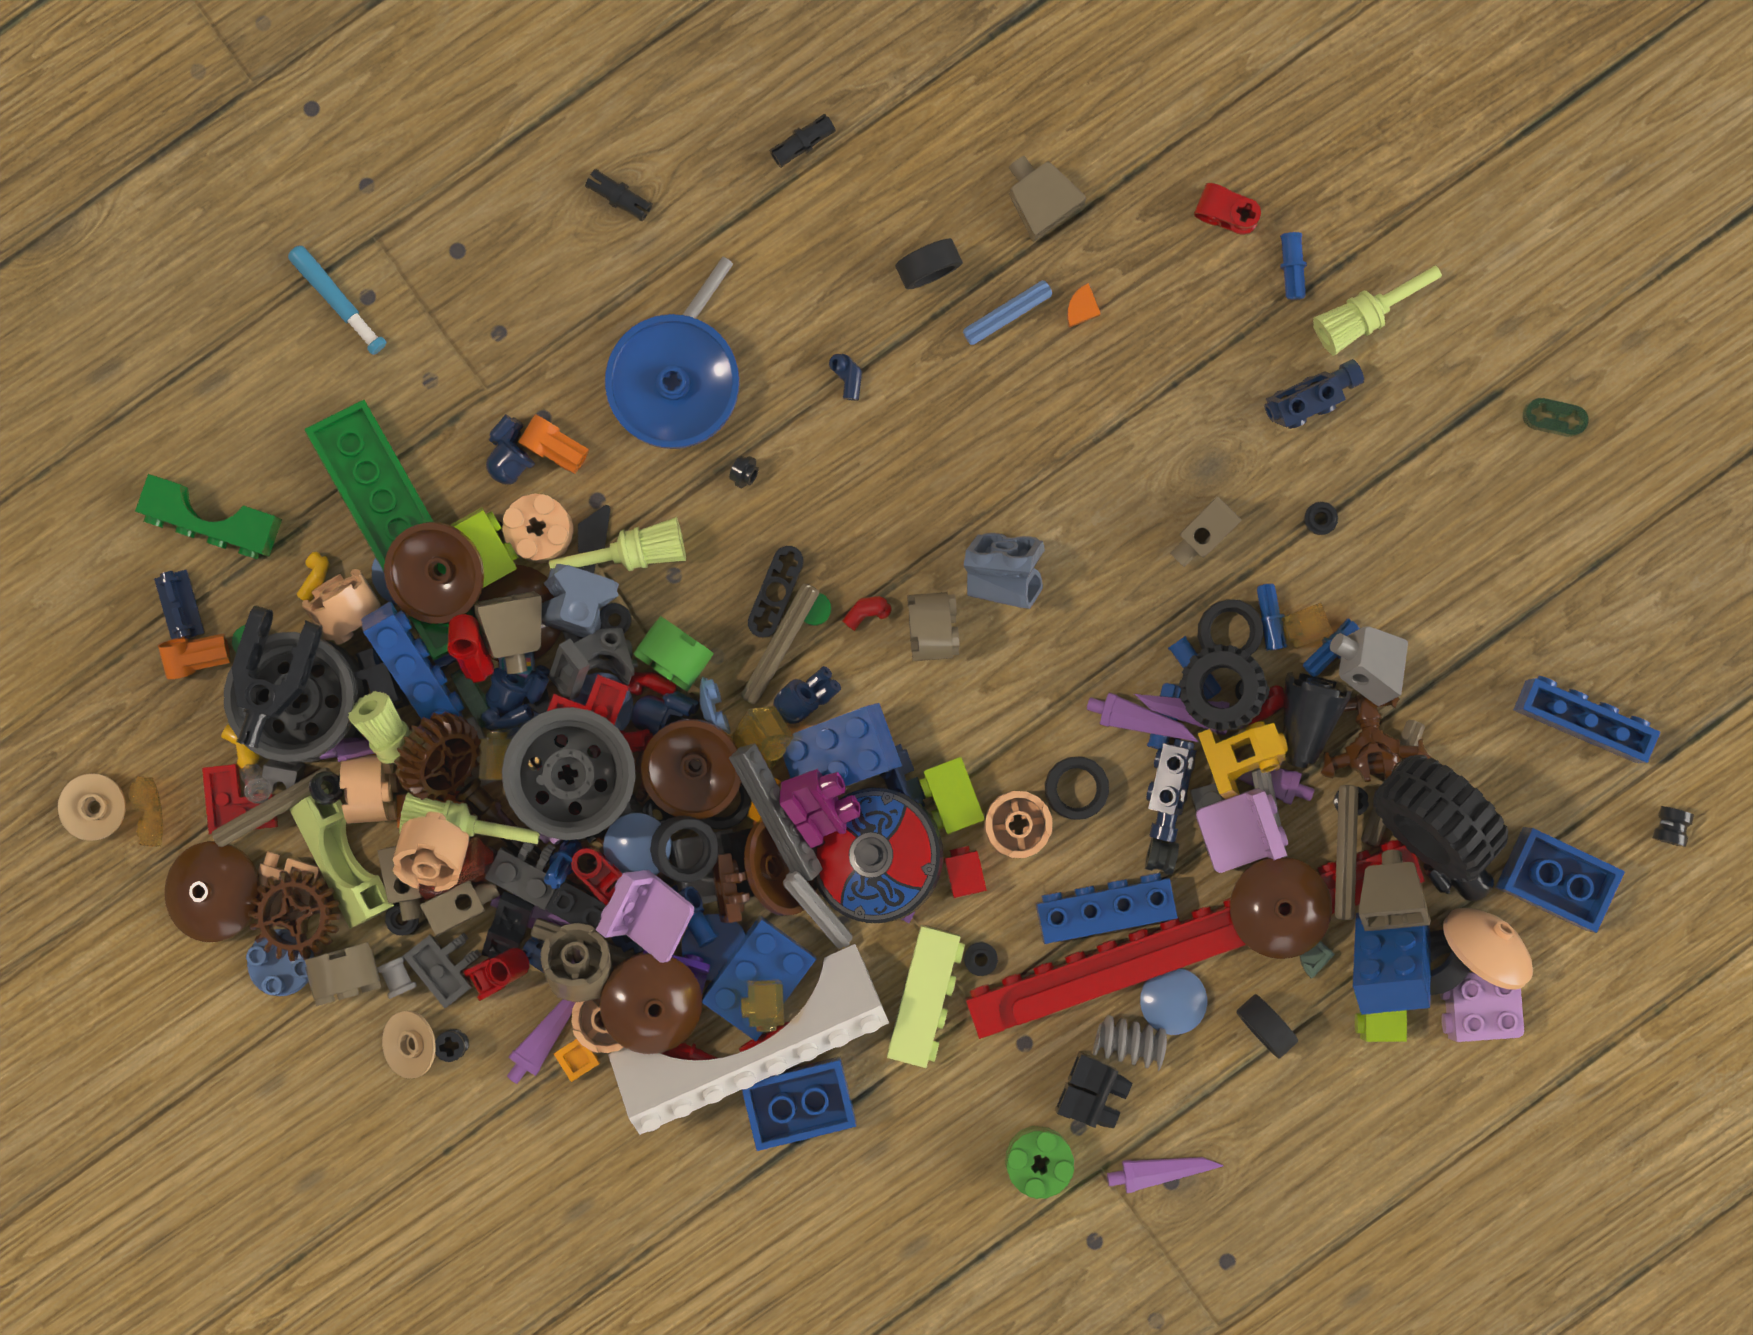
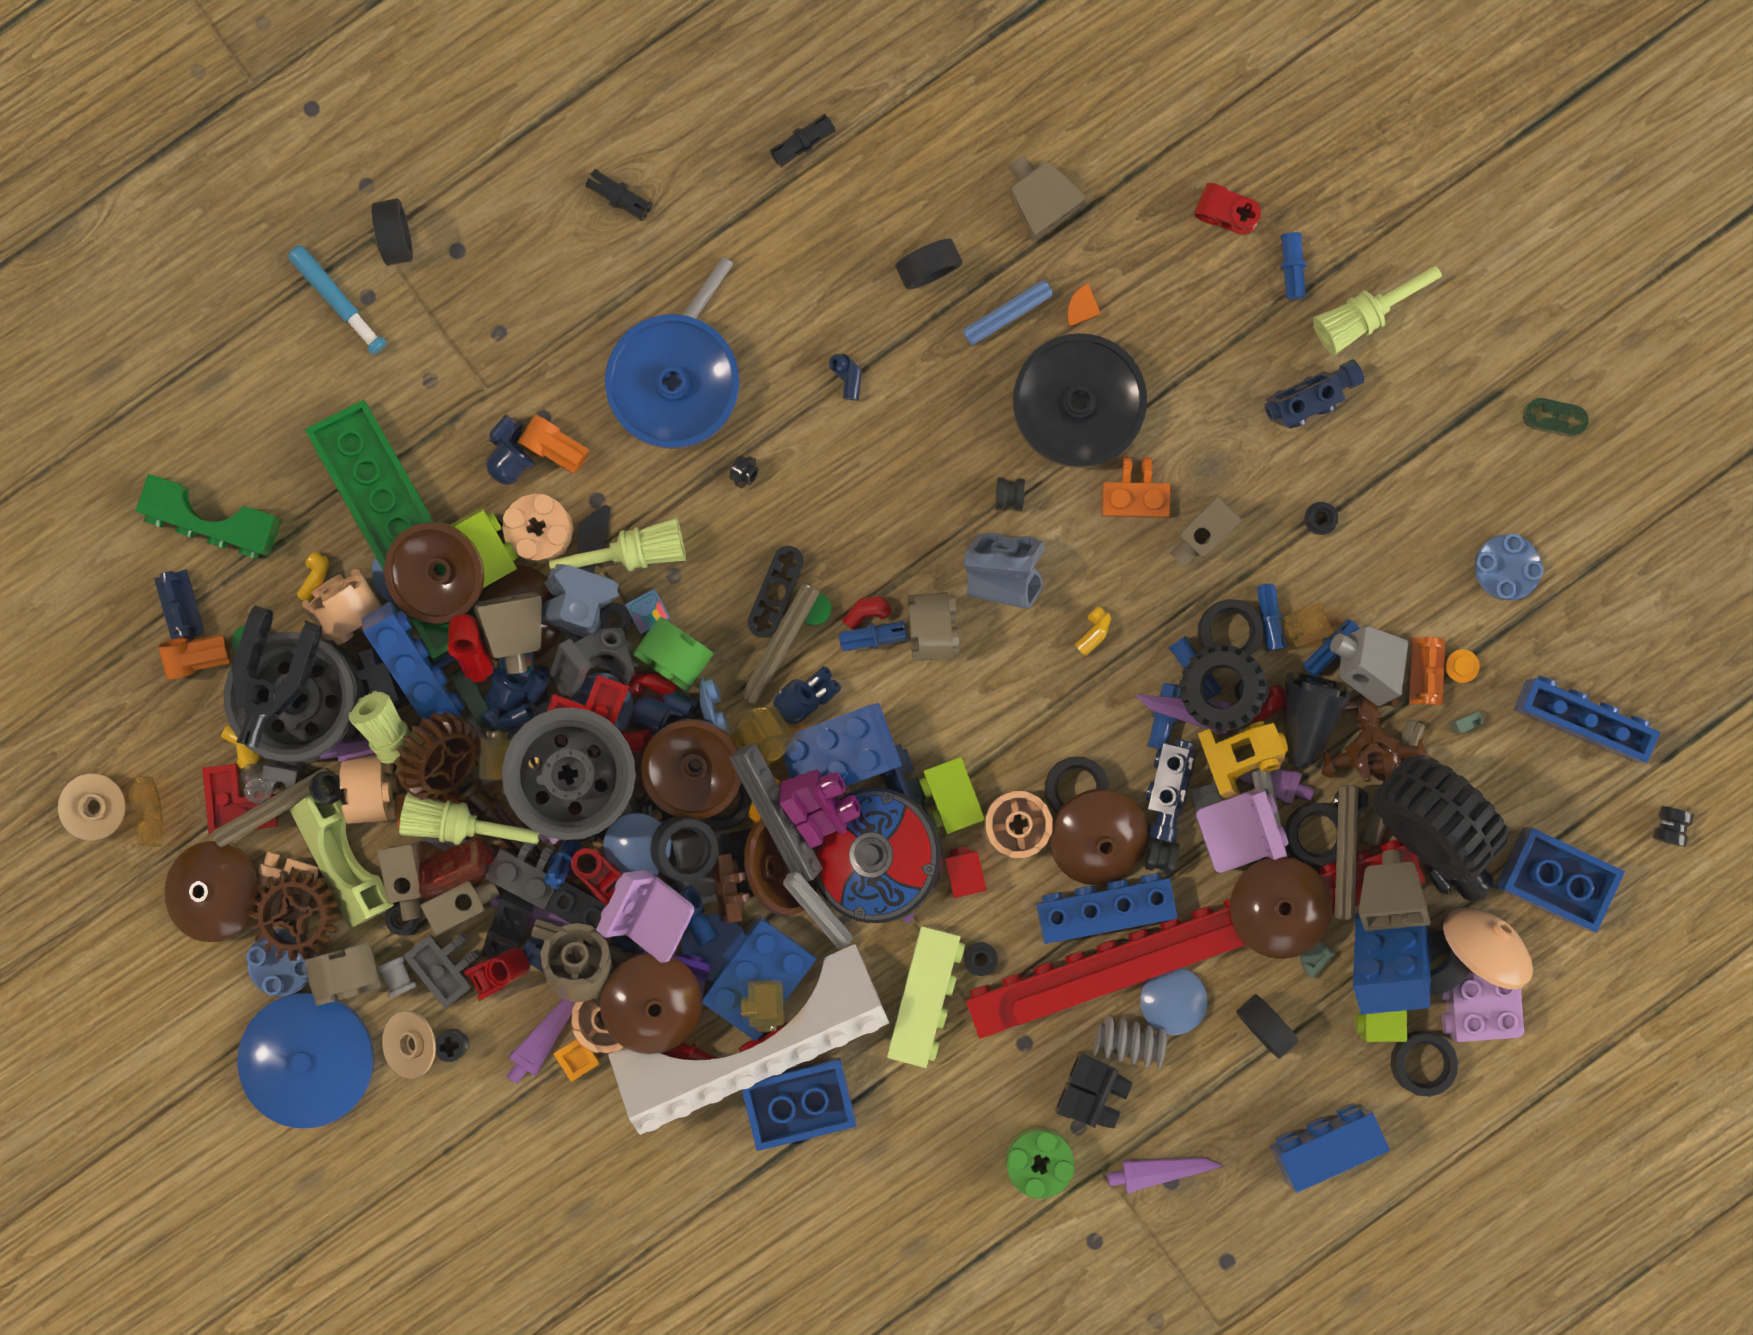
(305, 1061): none -> blue dish
(392, 231): none -> black tyre
(430, 852): light nougat brick -> none
(647, 610): none -> tile
(873, 636): none -> blue axle
(1010, 494): none -> pearl dark grey wheel
(1079, 400): none -> black dish
(1090, 821): none -> reddish brown dish
(1097, 633): none -> yellow arm
(1128, 715): medium lavender bar -> none
(1136, 499): none -> orange hinge
(1291, 831): none -> black tyre
(1328, 1147): none -> blue brick
(1427, 671): none -> orange hinge
(1449, 1071): none -> black tyre
(1462, 666): none -> light orange plate
(1466, 722): none -> sand green tile
(1508, 567): none -> medium blue dish

